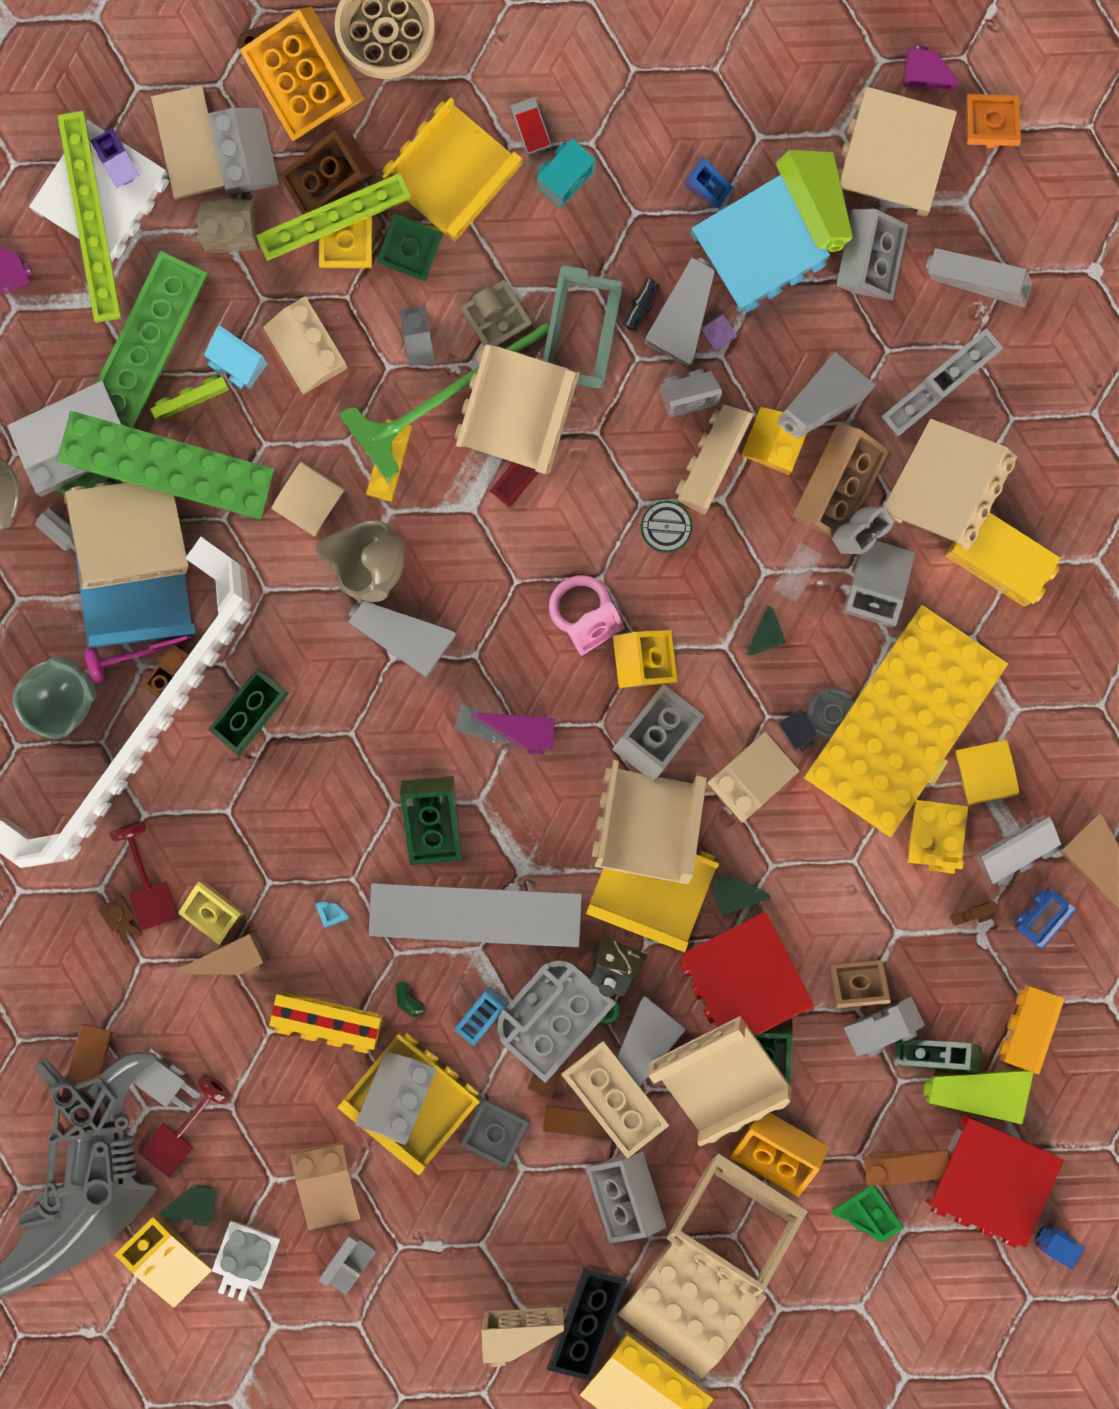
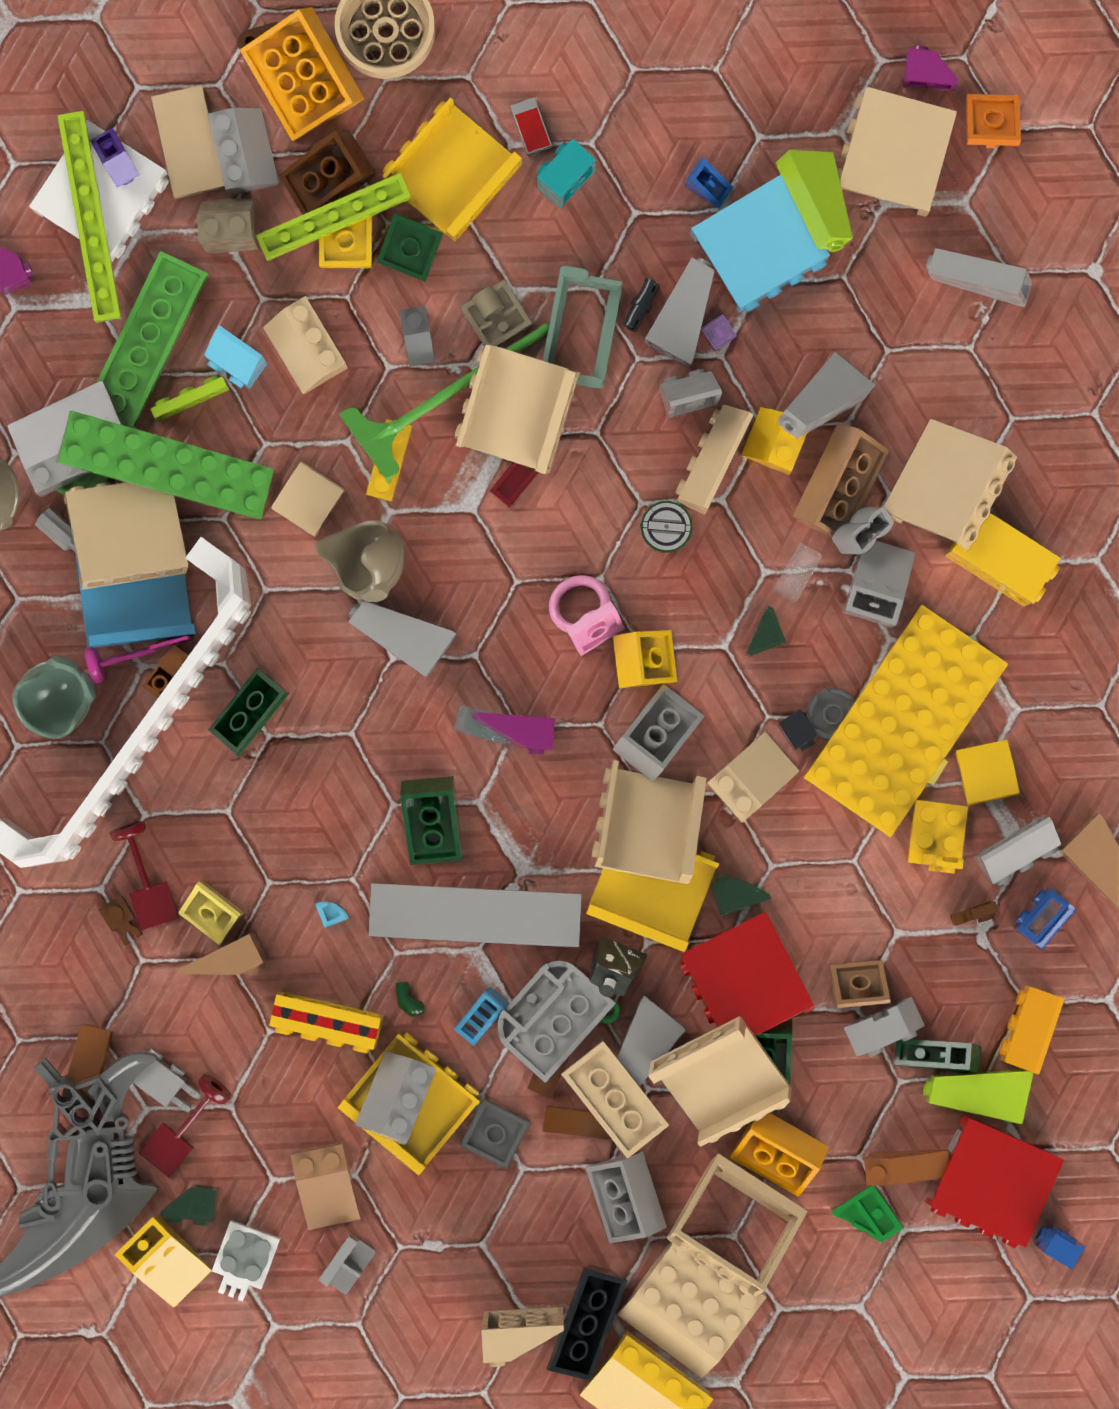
(873, 254): light grey slope -> none
(941, 382): light grey bracket -> none

